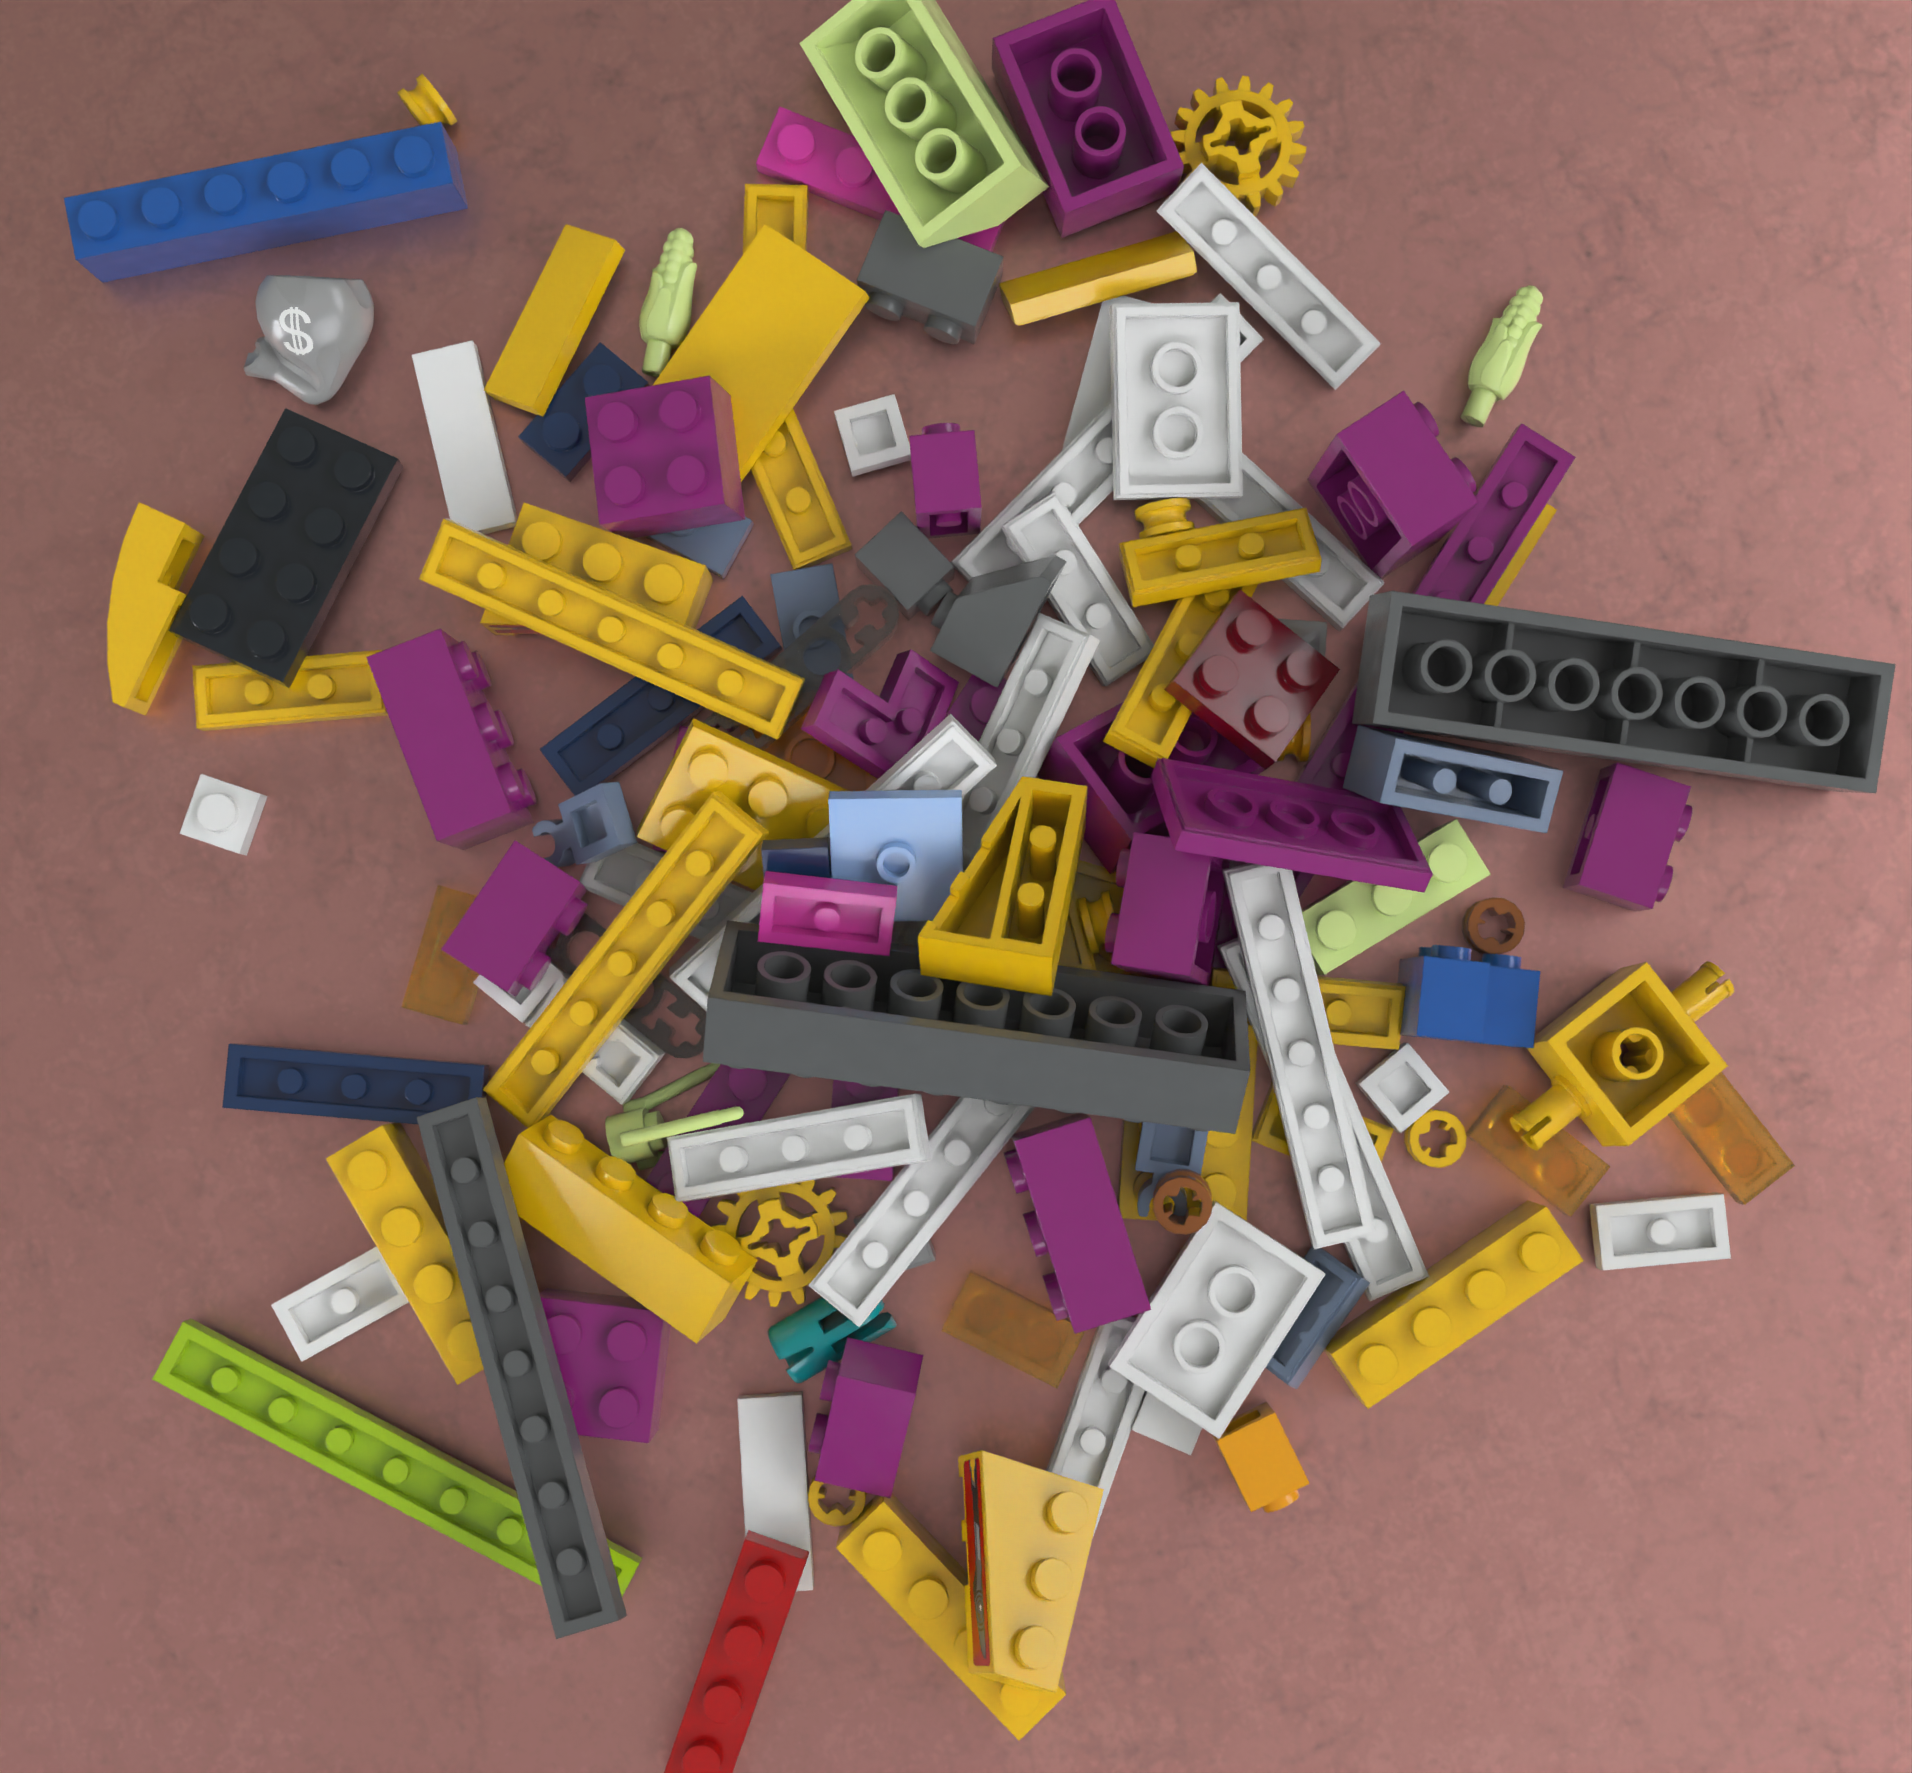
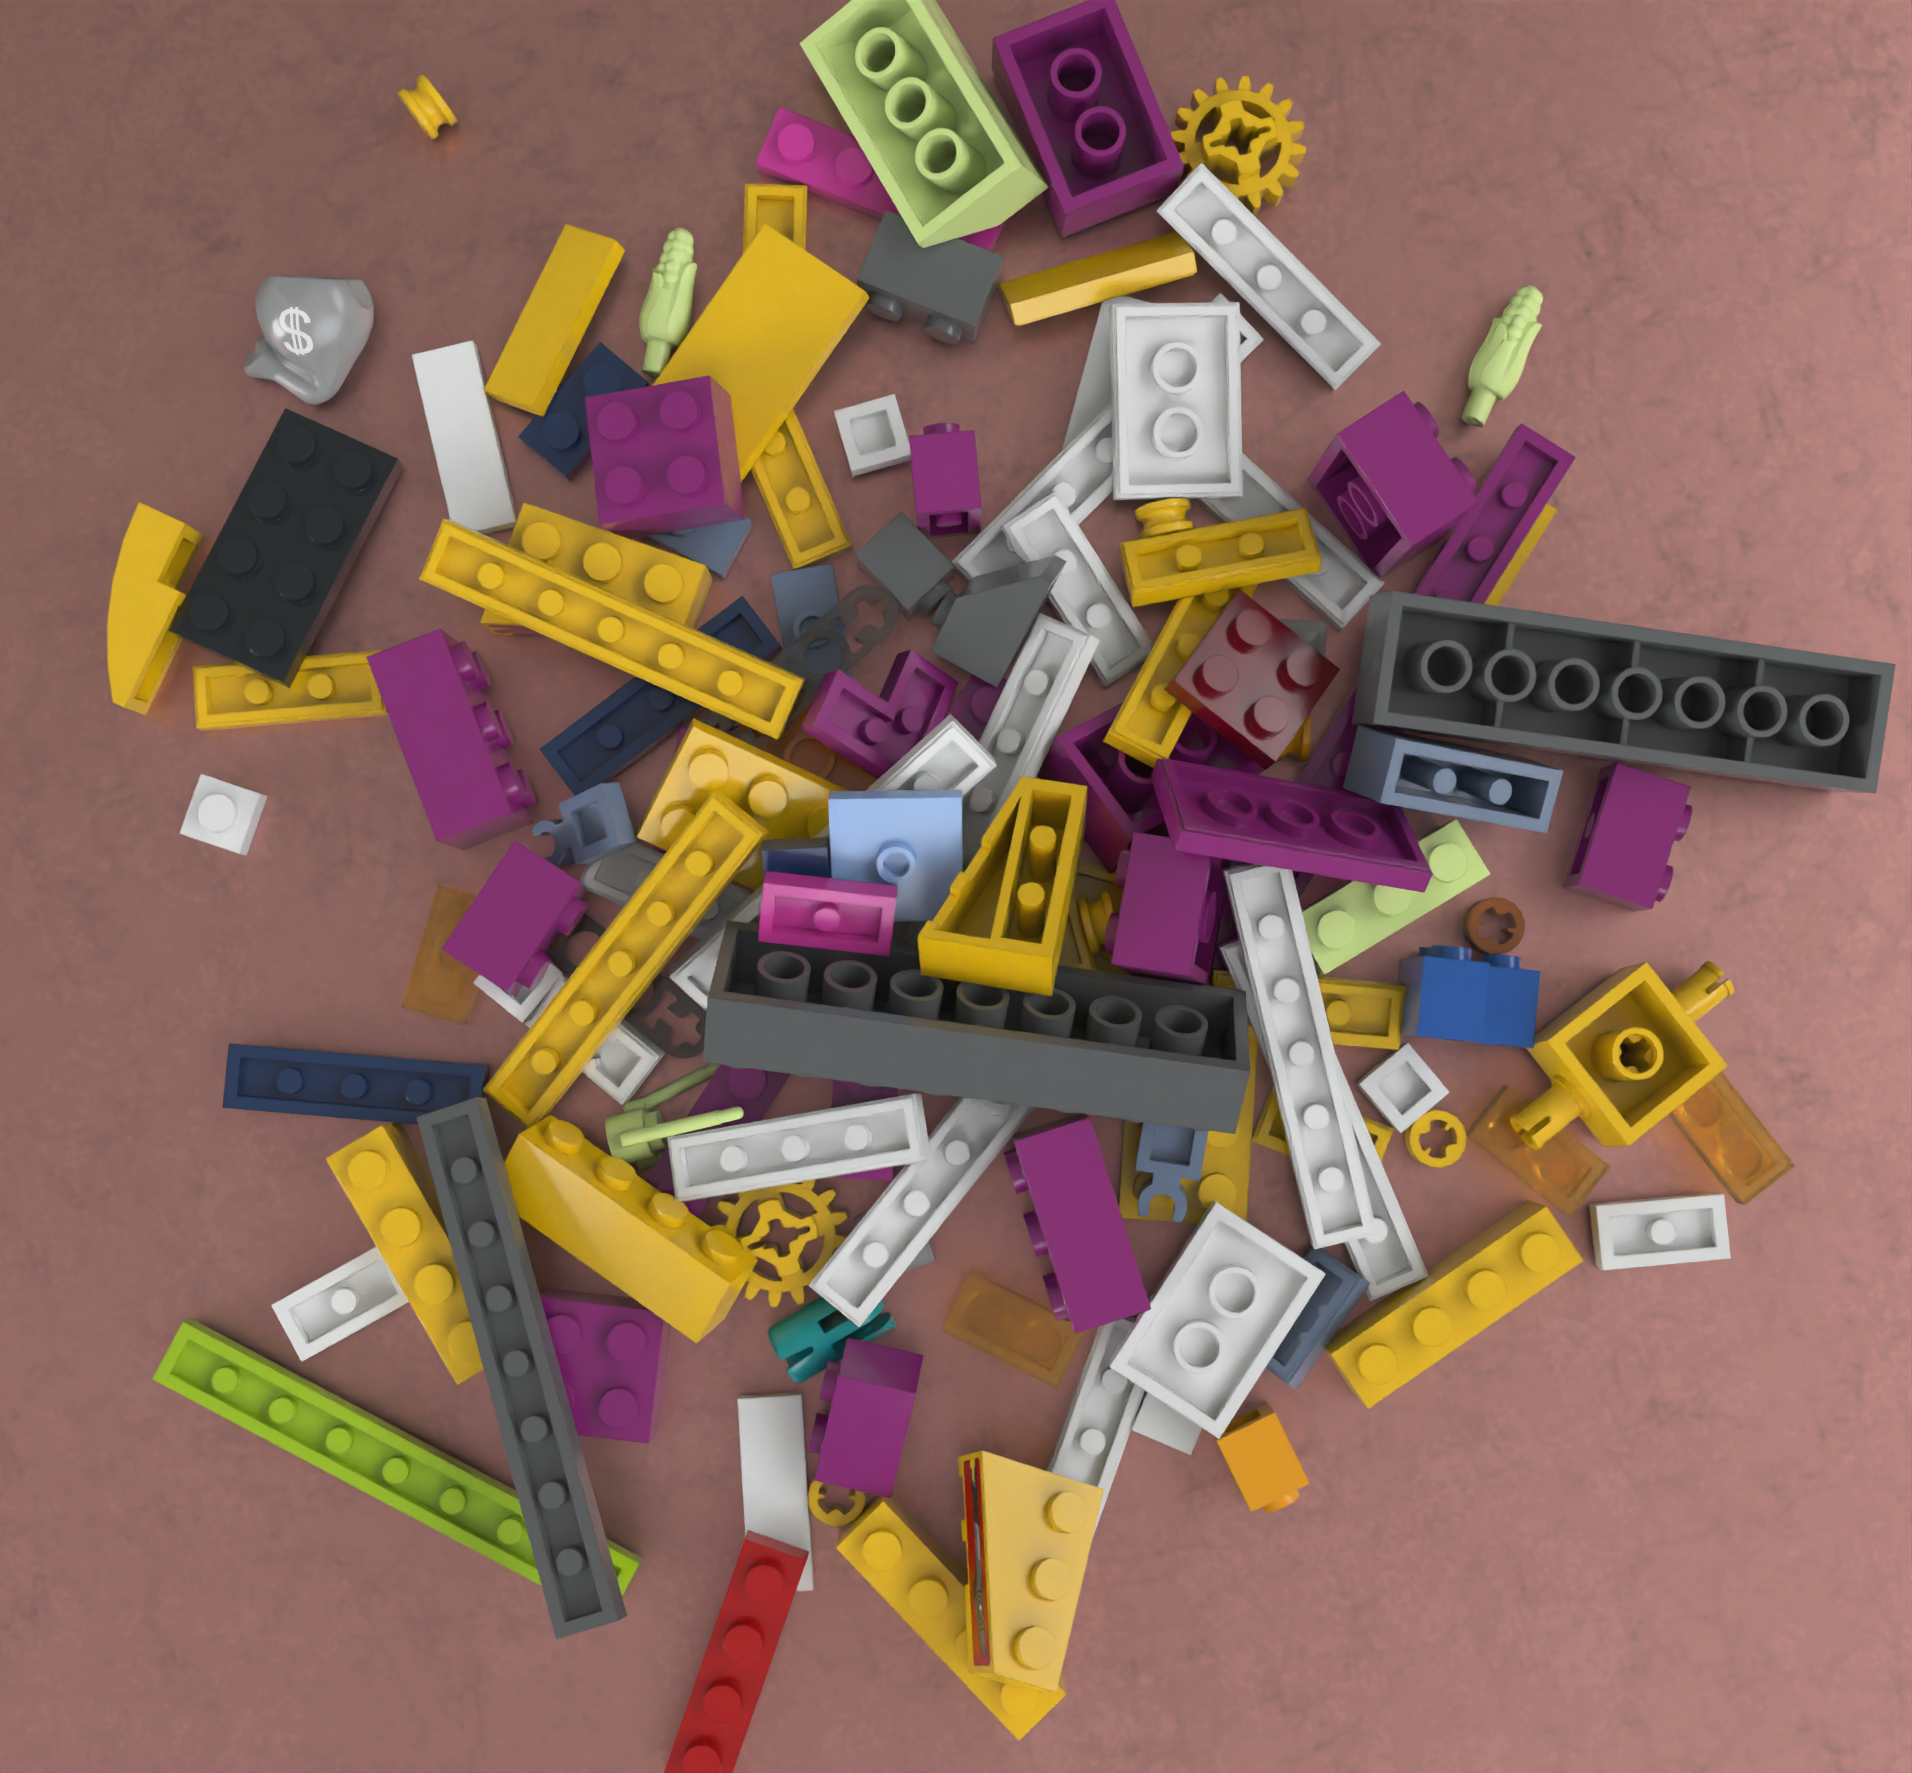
(266, 203): blue brick -> none
(1194, 1217): dark orange bush -> none

